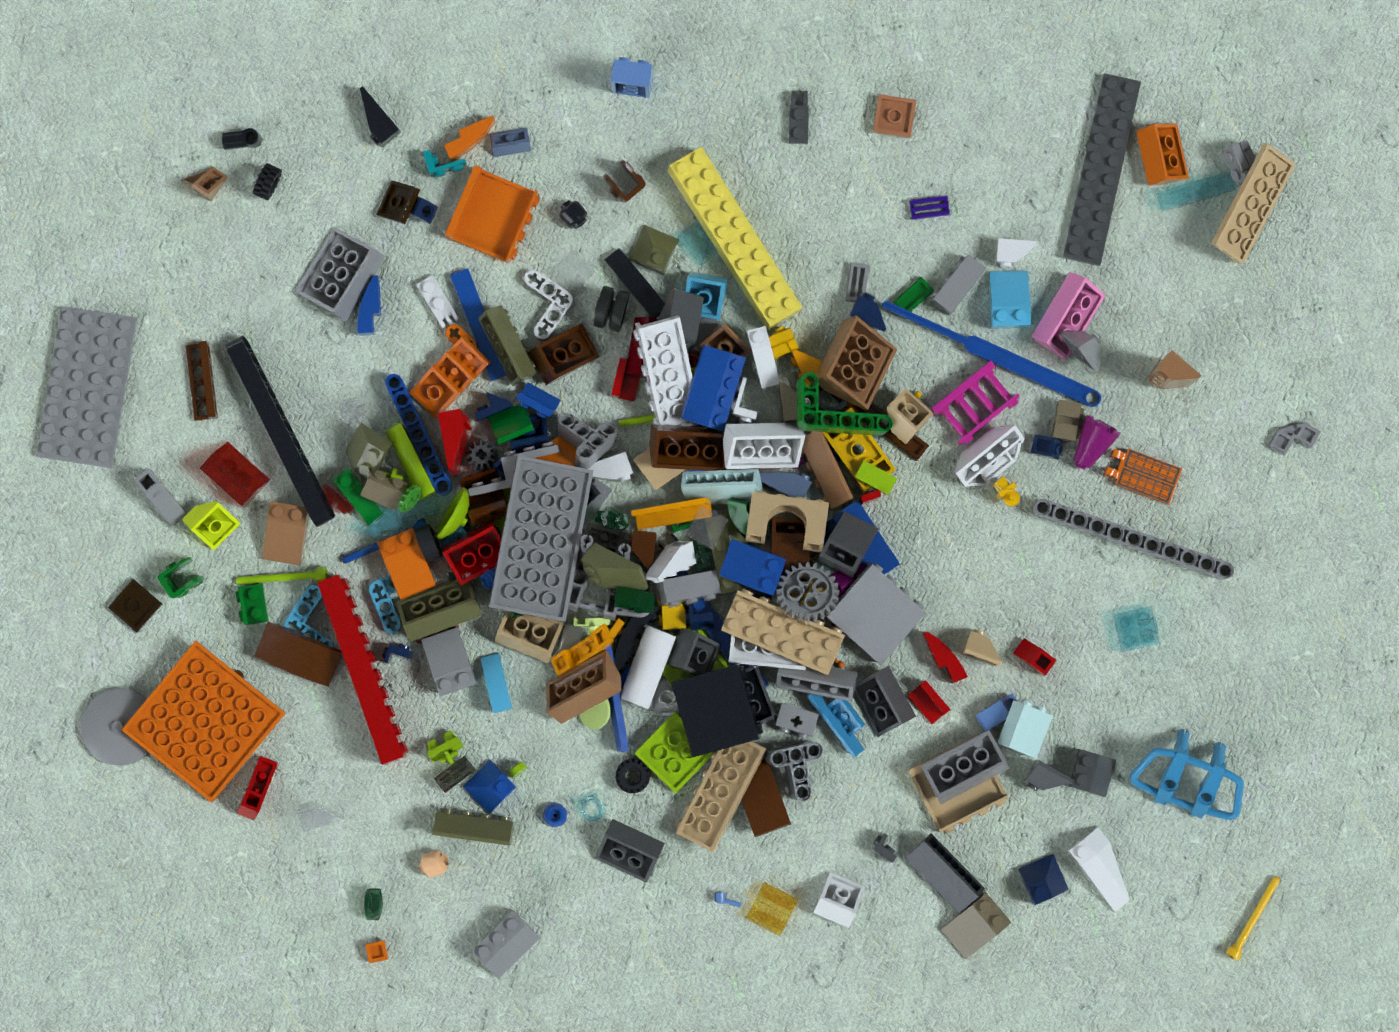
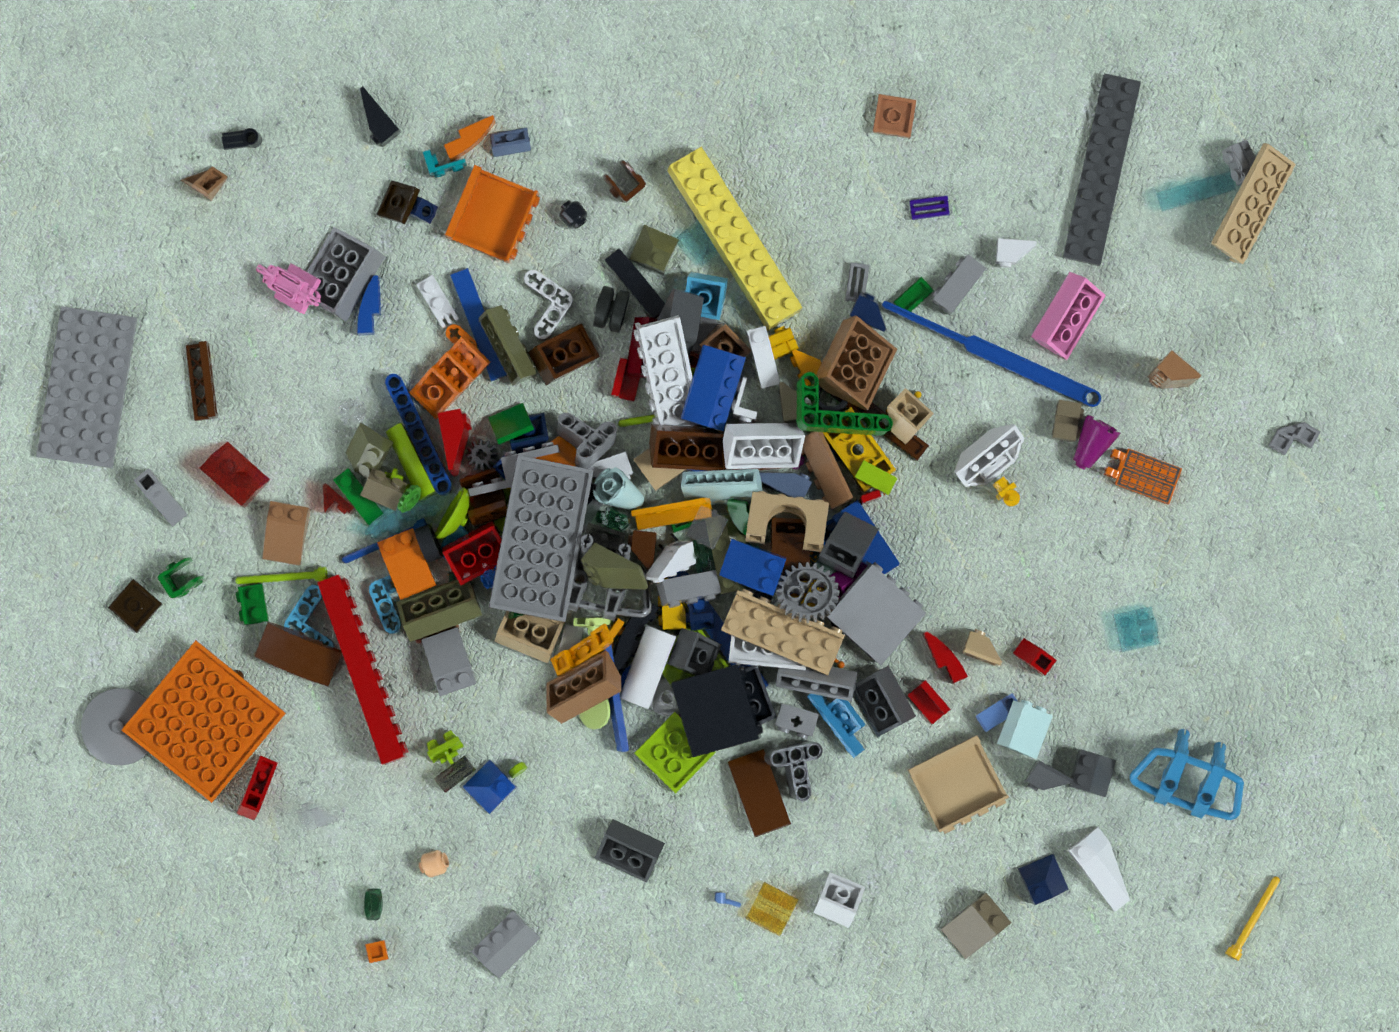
(211, 523): neon yellow slope -> none
(267, 181): black tyre -> none
(280, 430): black beam -> none
(292, 286): none -> bright pink piece
(401, 650): dark blue bracket -> none
(473, 828): olive slope -> none
(496, 683): medium azure slope -> none
(498, 405): dark blue slope -> none
(539, 400): blue bracket -> none
(561, 815): blue plate -> none
(583, 802): clear light blue piece -> none
(617, 490): none -> light aqua cone
(632, 77): medium blue brick -> none
(634, 598): dark green slope -> none
(644, 776): black tyre -> none
(720, 794): tan bracket -> none
(798, 120): dark grey hinge -> none
(887, 852): dark grey bracket -> none
(945, 873): brick -> none
(958, 397): dark pink fence -> none
(965, 767): light grey slope -> none
(1009, 299): medium azure slope -> none
(1047, 446): dark blue bracket -> none
(1084, 347): light grey slope -> none
(1159, 552): light grey beam -> none
(1162, 154): orange slope -> none

